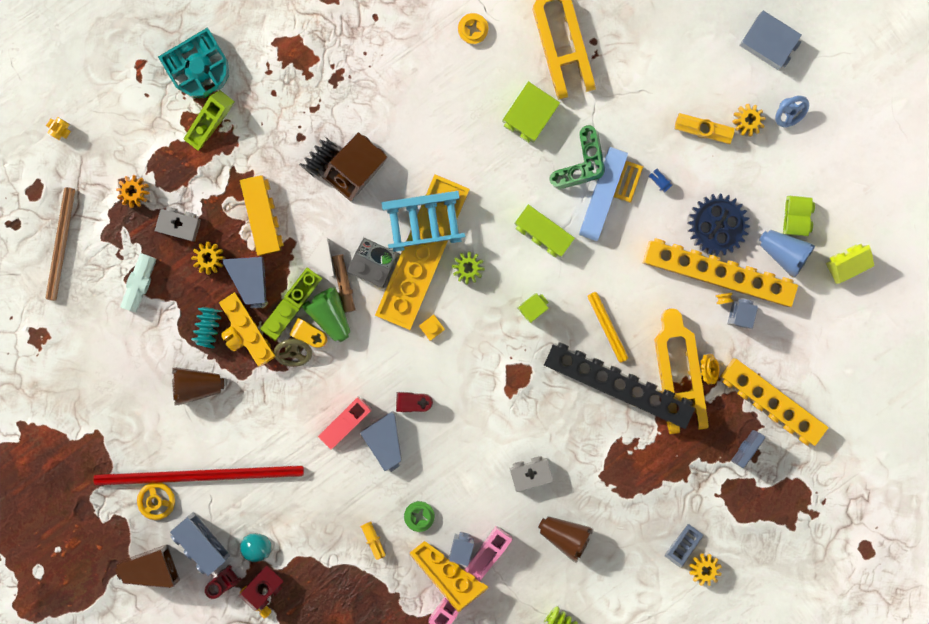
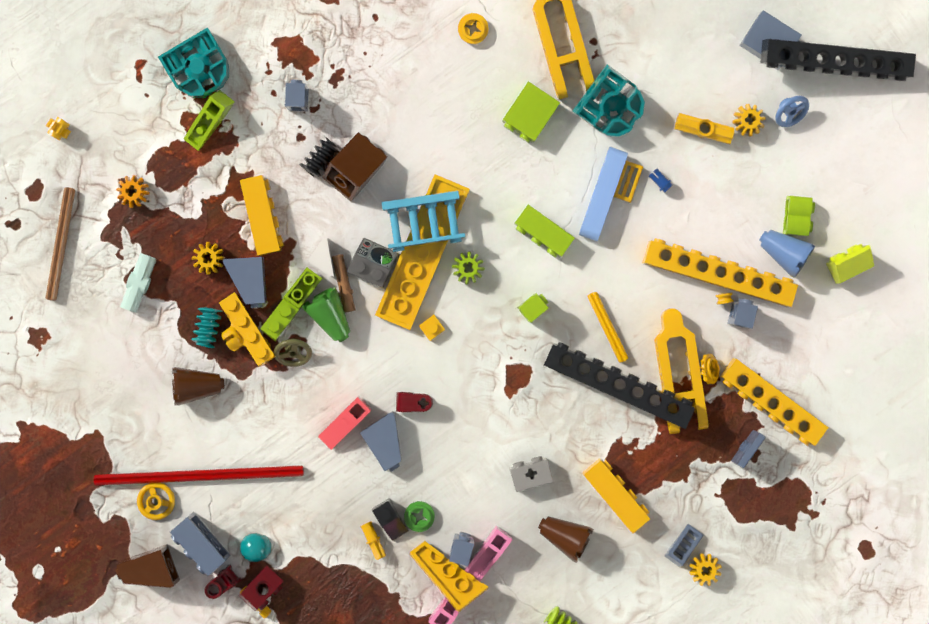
(167, 219): light grey brick -> none
(296, 96): none -> sand blue brick
(305, 332): yellow piece -> none
(390, 519): none -> black slope
(586, 167): green beam -> none
(611, 101): none -> teal connector
(616, 496): none -> yellow brick
(732, 234): dark blue gear -> none
(903, 62): none -> black brick

